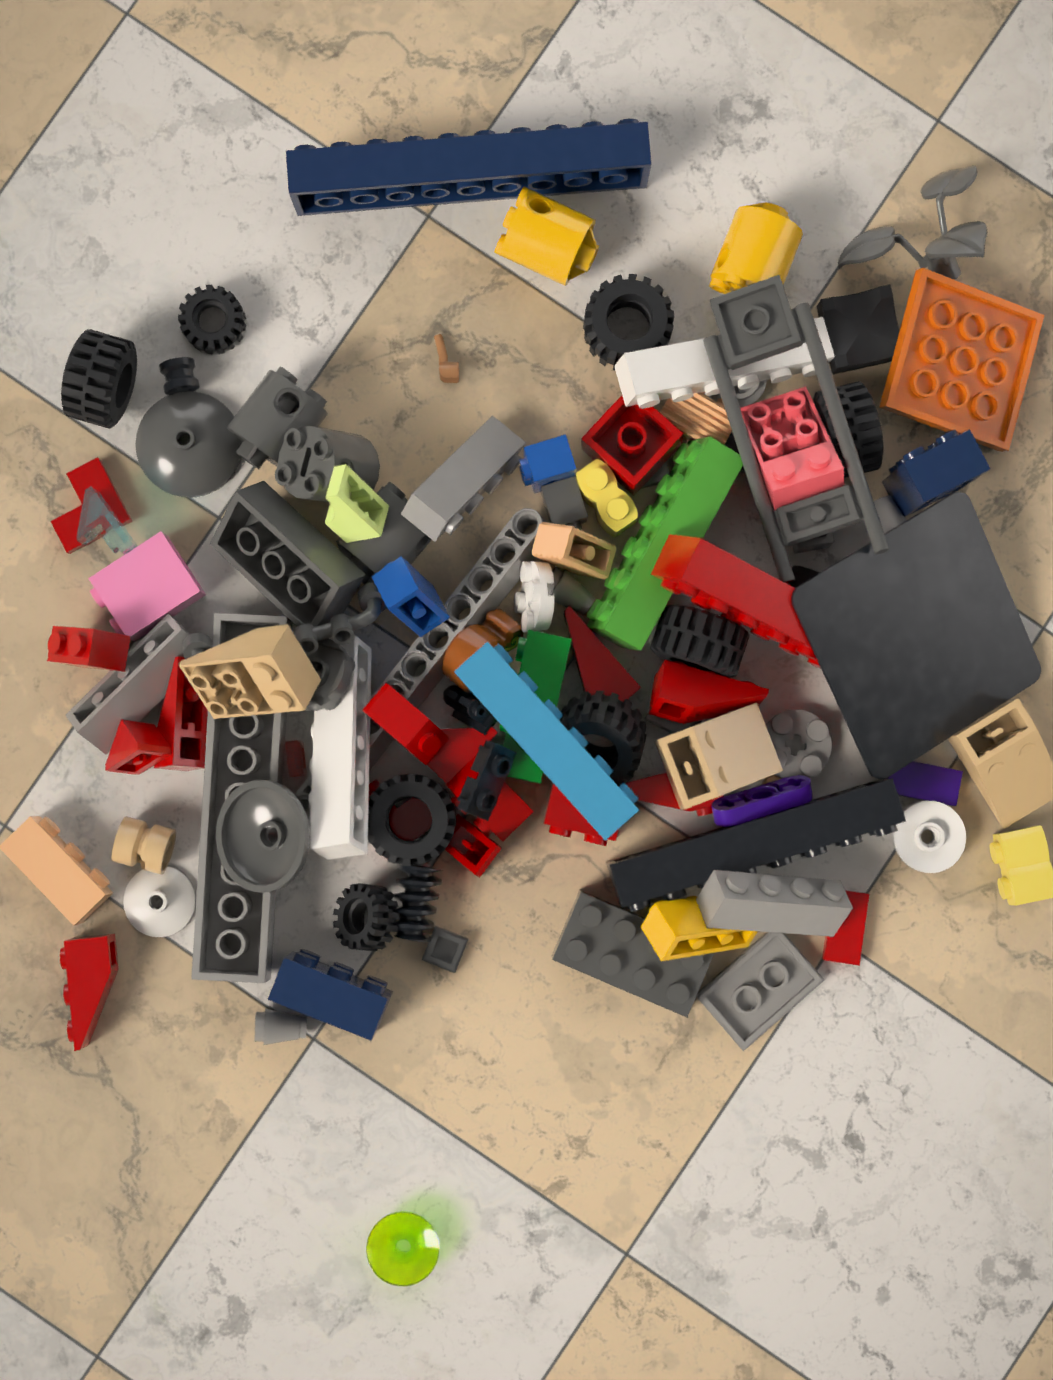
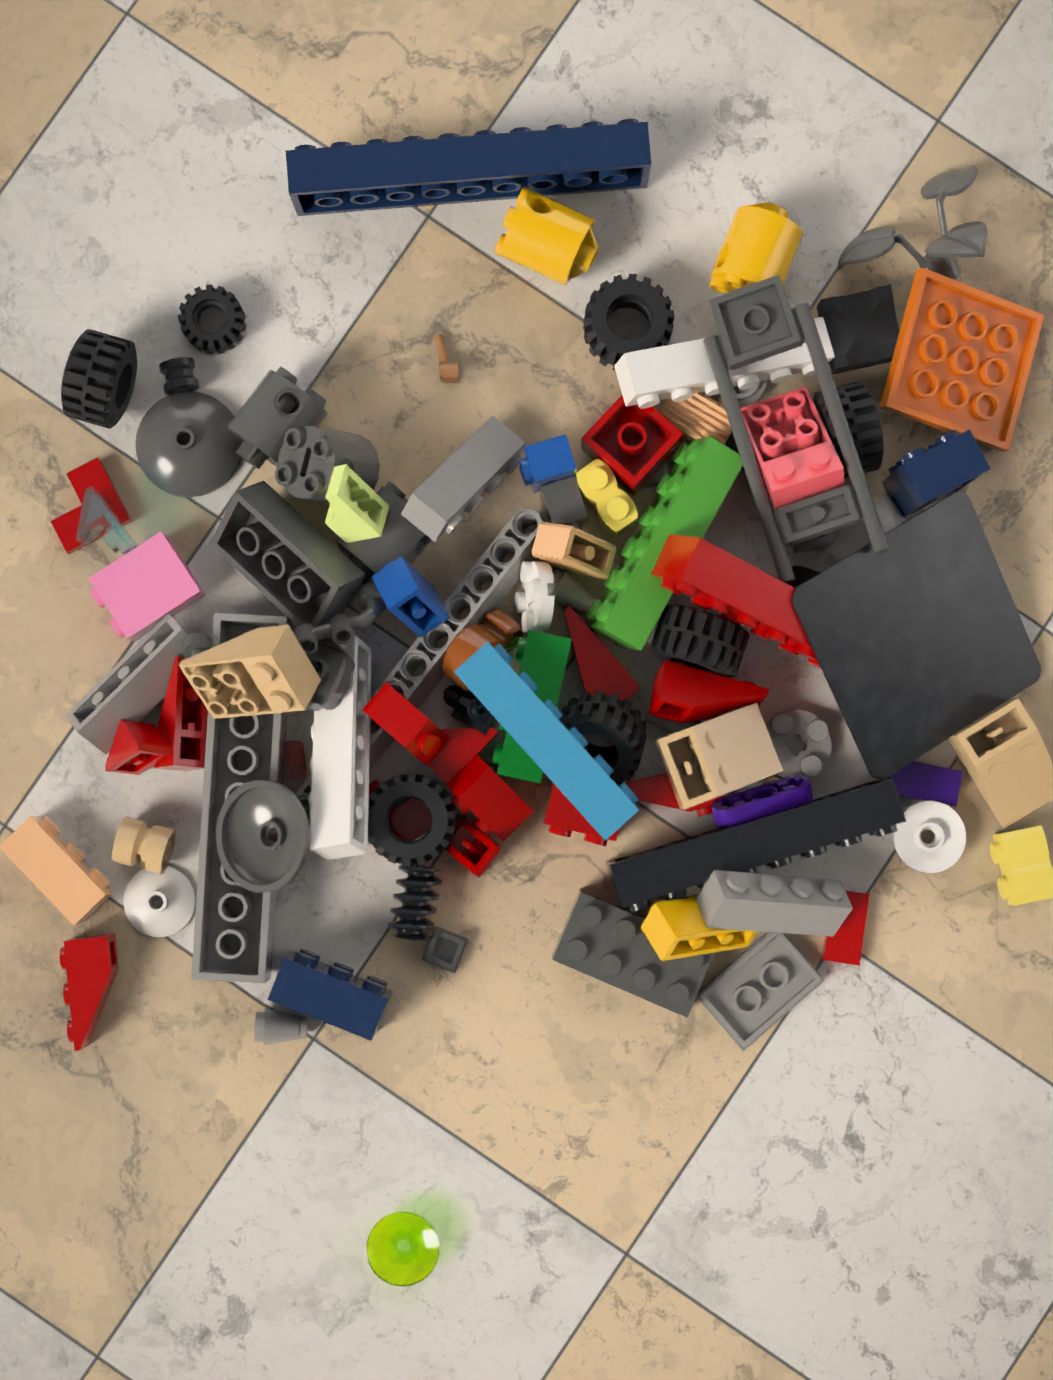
(88, 648): red brick -> none
(379, 921): black tyre -> none
(481, 795): black hinge -> none

